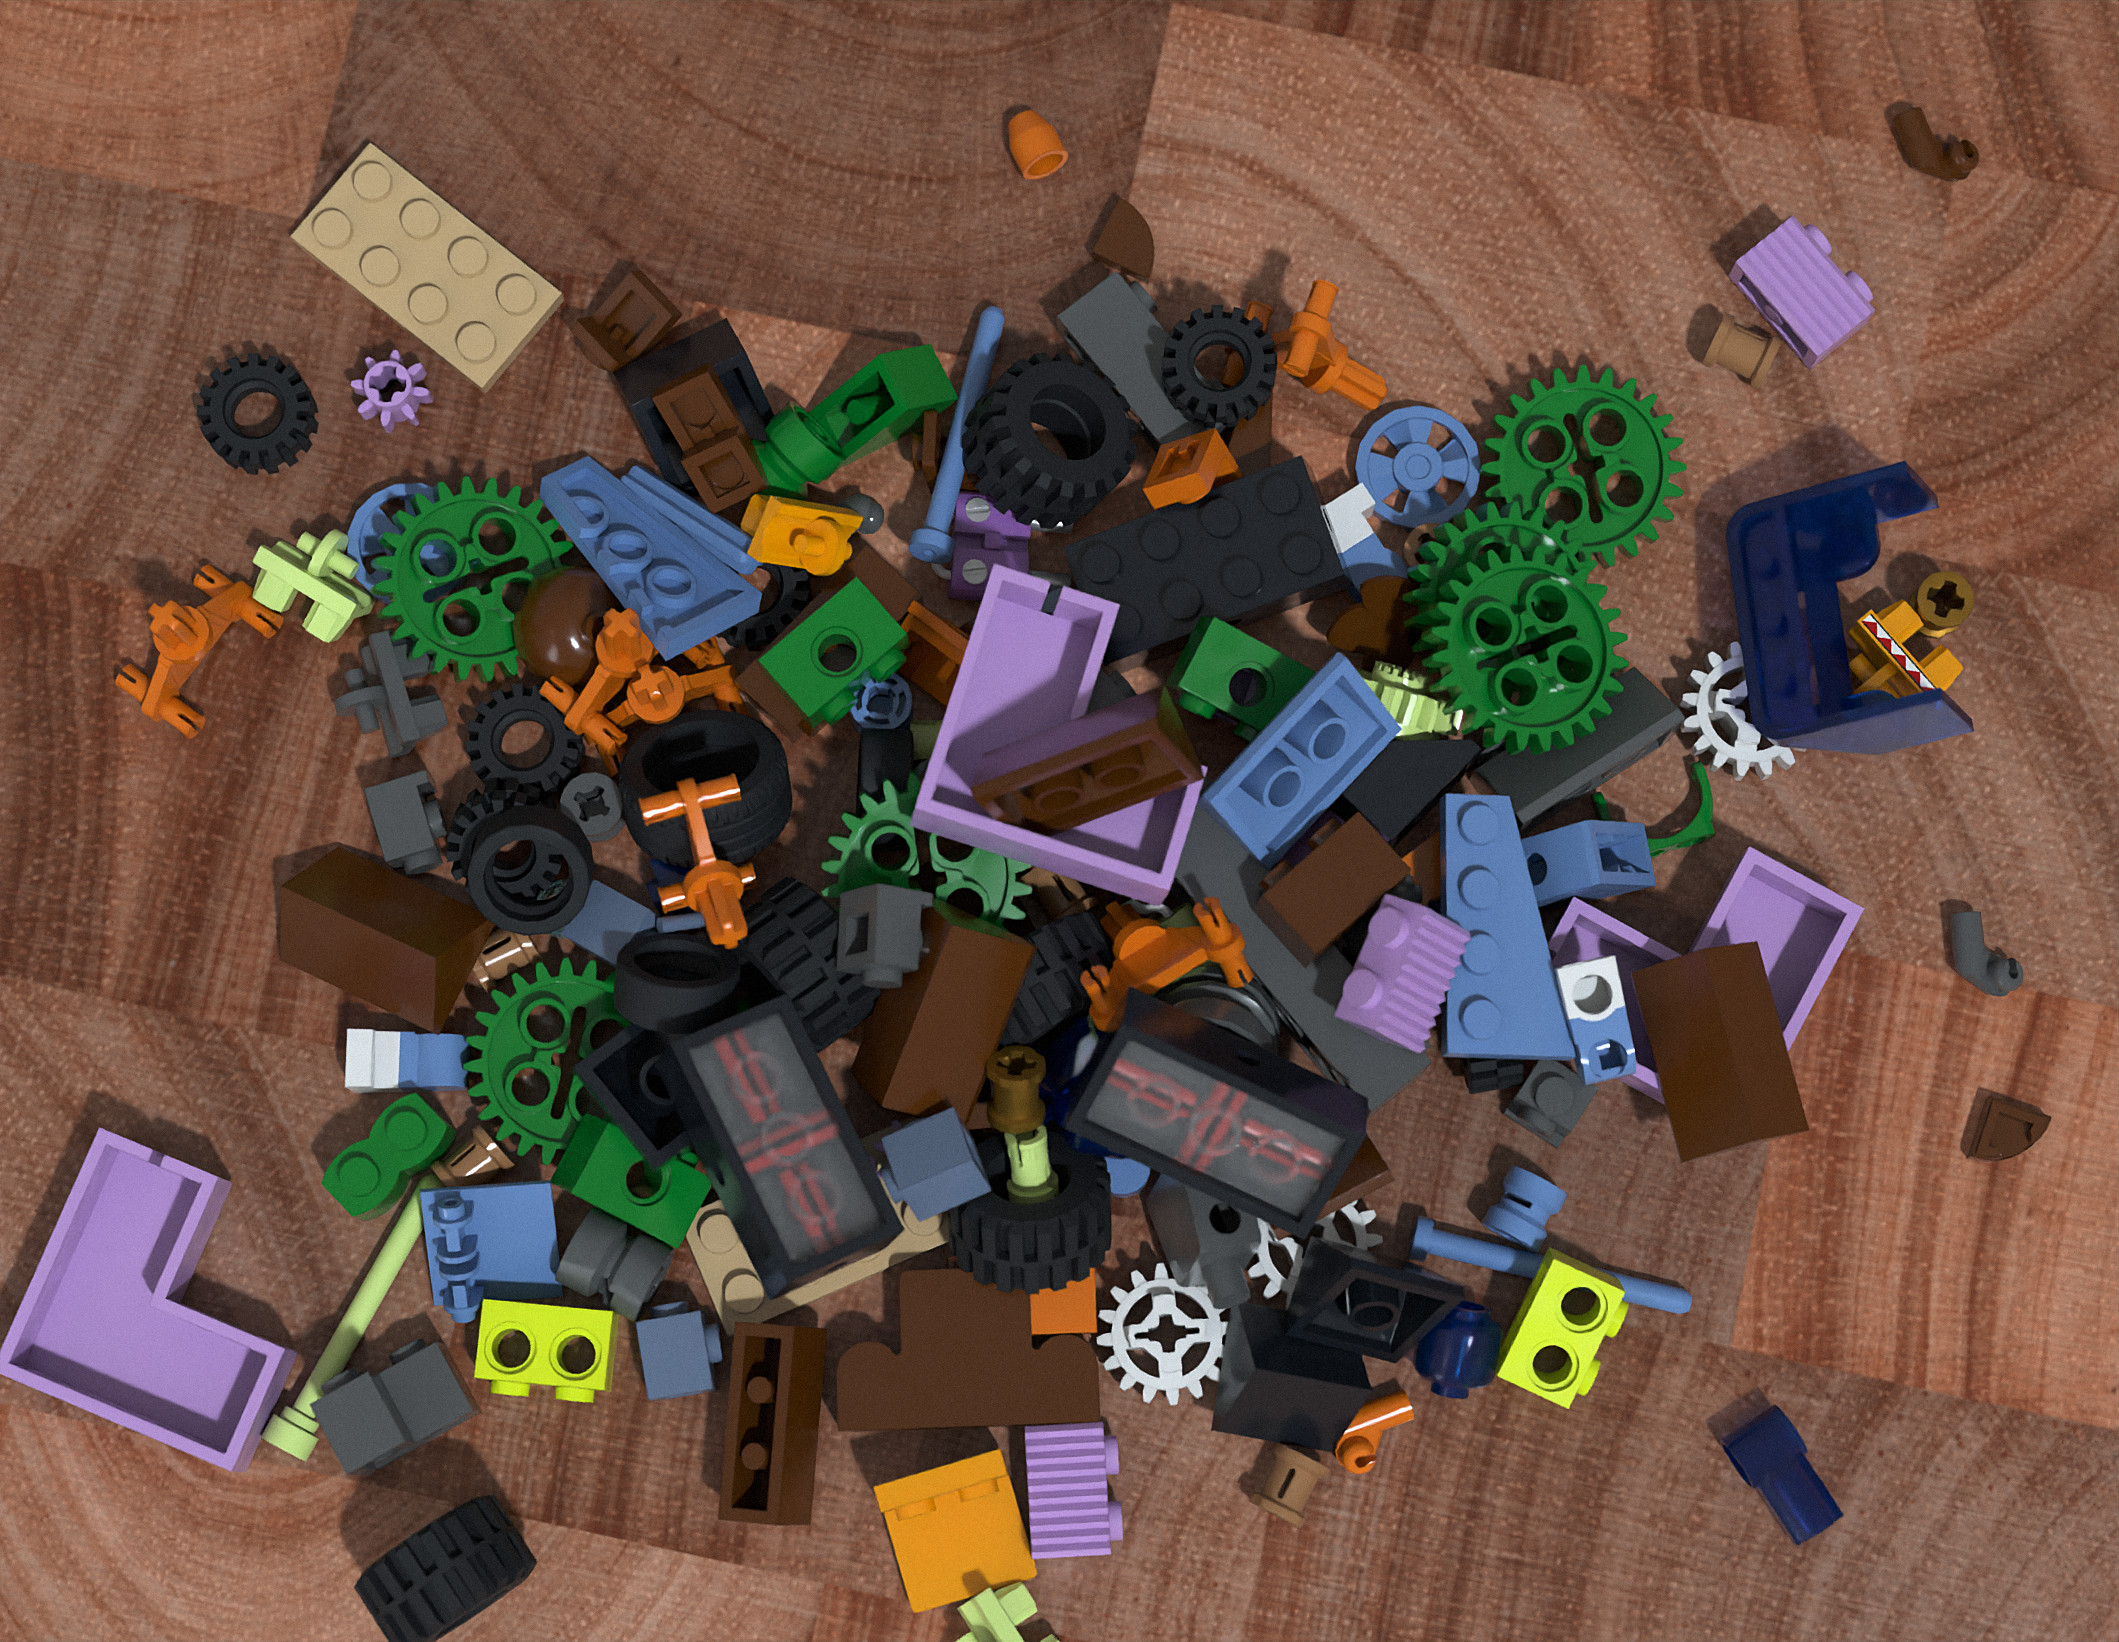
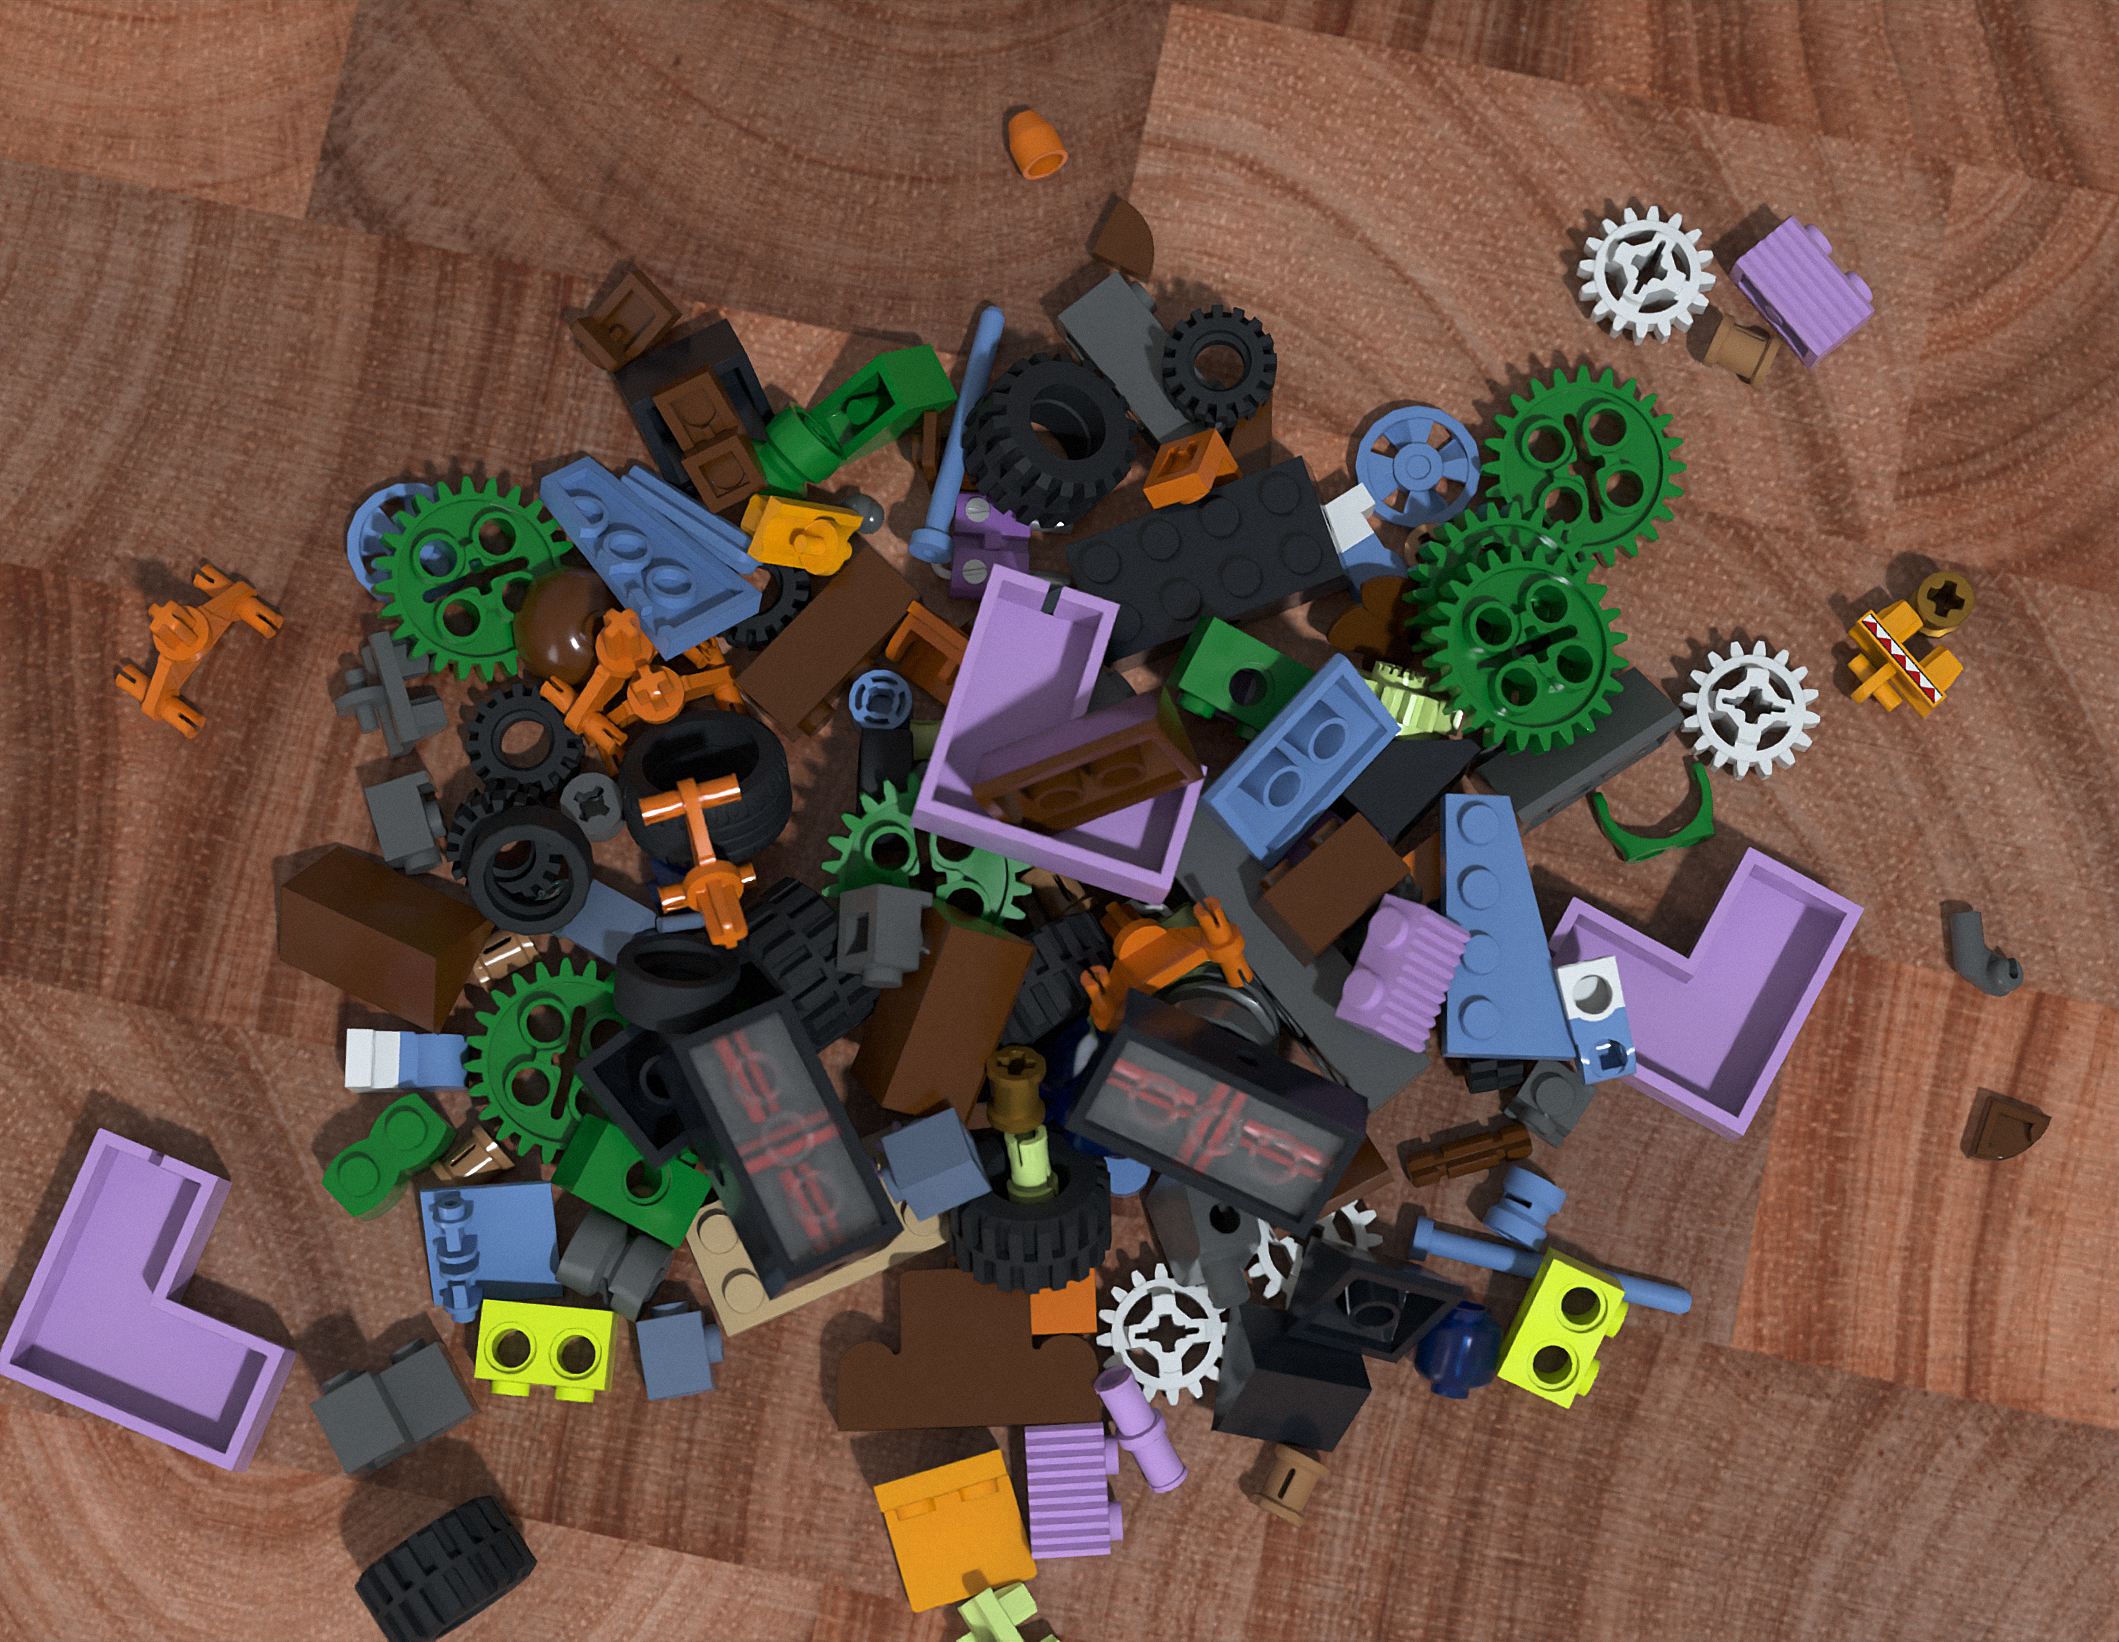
(245, 379): black tyre -> none
(290, 570): yellowish green hips -> none
(296, 1426): yellowish green piece -> none
(381, 378): lavender gear -> none
(427, 268): tan plate -> none
(772, 1424): reddish brown brick -> none
(849, 619): green brick -> none
(1140, 1428): none -> lavender pin
(1313, 352): orange axle -> none
(1360, 1441): orange arm -> none
(1469, 1155): none -> reddish brown axle
(1588, 862): medium blue torso -> none
(1665, 289): none -> white gear
(1719, 1050): reddish brown slope -> none
(1773, 1460): clear blue piece -> none
(1789, 617): clear blue windscreen -> none
(1930, 155): reddish brown arm -> none

